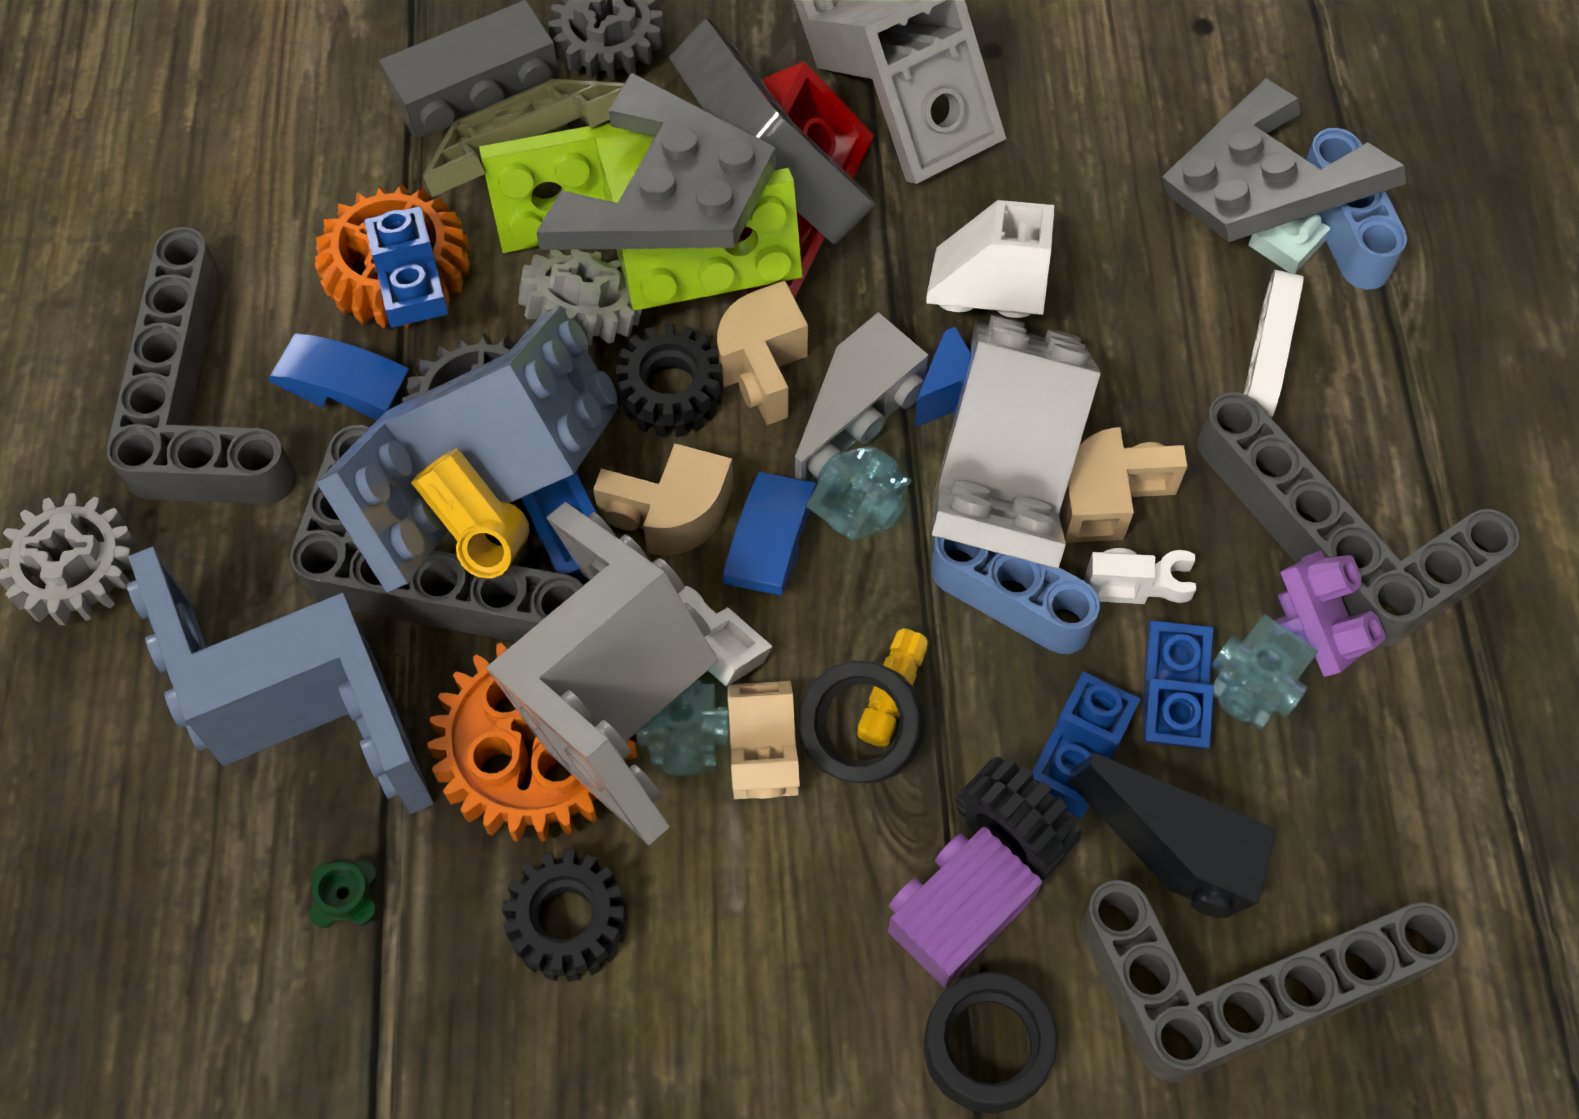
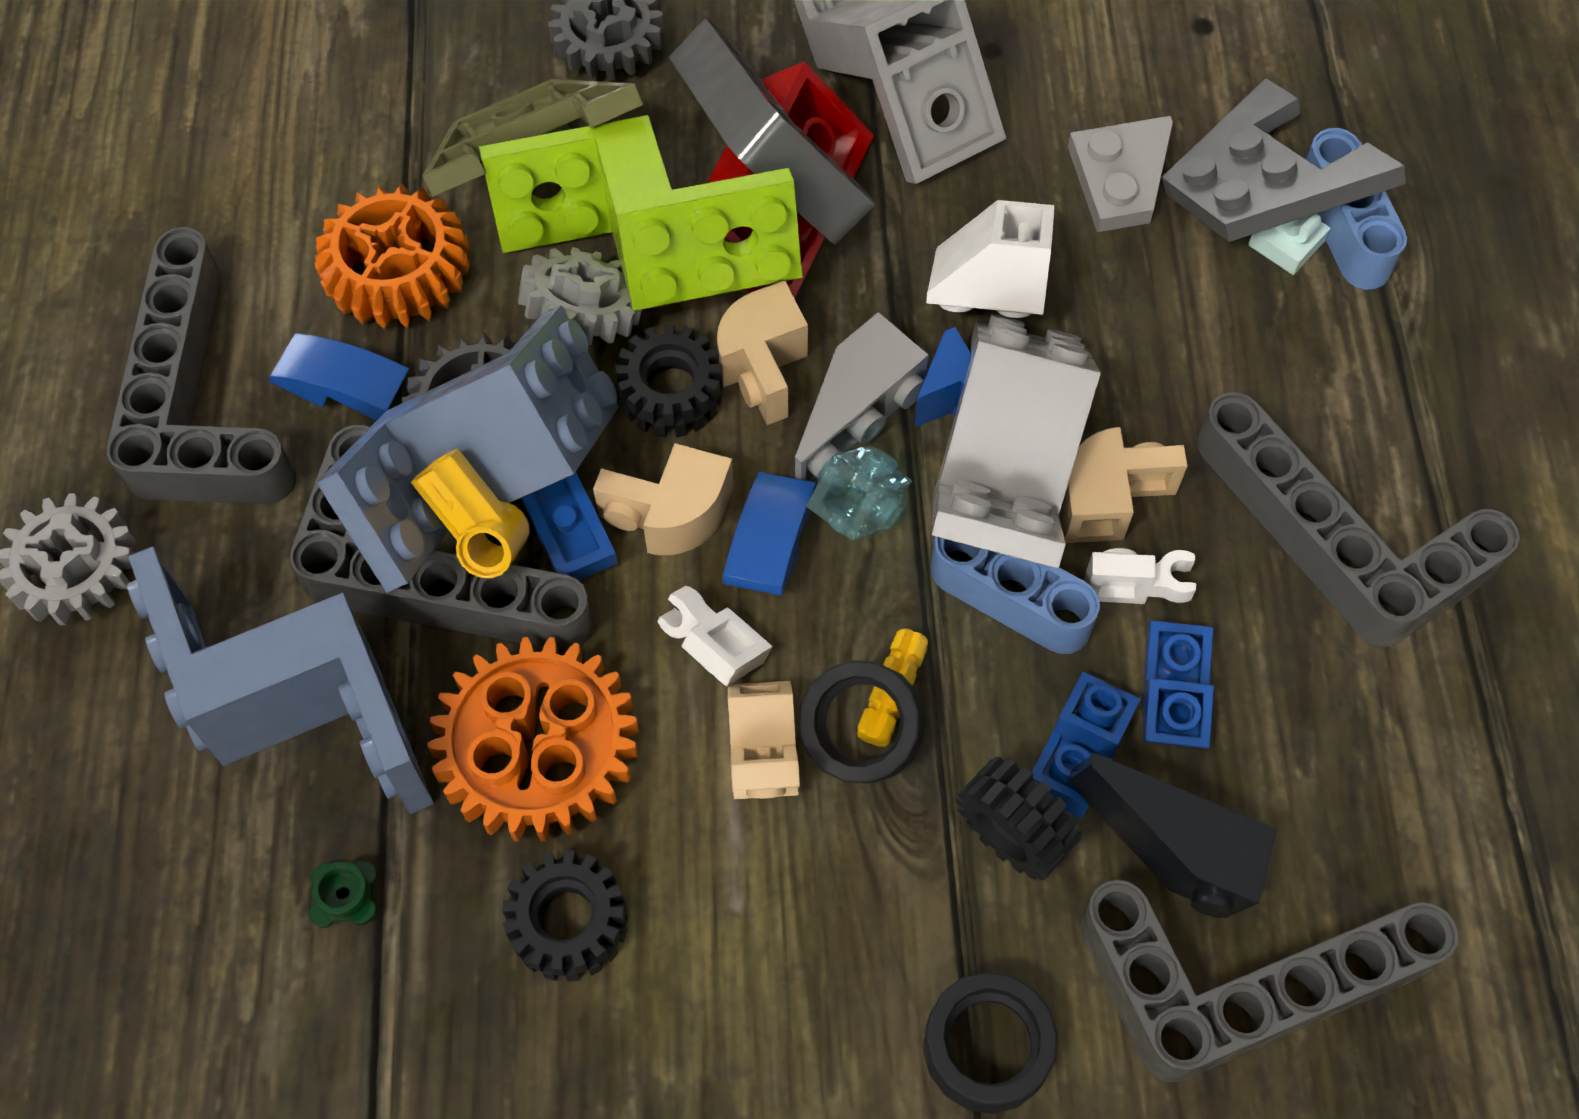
(405, 266): blue slope -> none
(469, 68): dark grey brick -> none
(606, 665): light grey bracket -> none
(686, 193): dark grey wing -> none
(687, 732): clear light blue brick -> none
(962, 904): medium lavender brick -> none
(1121, 170): none -> light grey wing
(1262, 673): clear light blue brick -> none
(1273, 339): white beam -> none
(1318, 613): medium lavender hips -> none

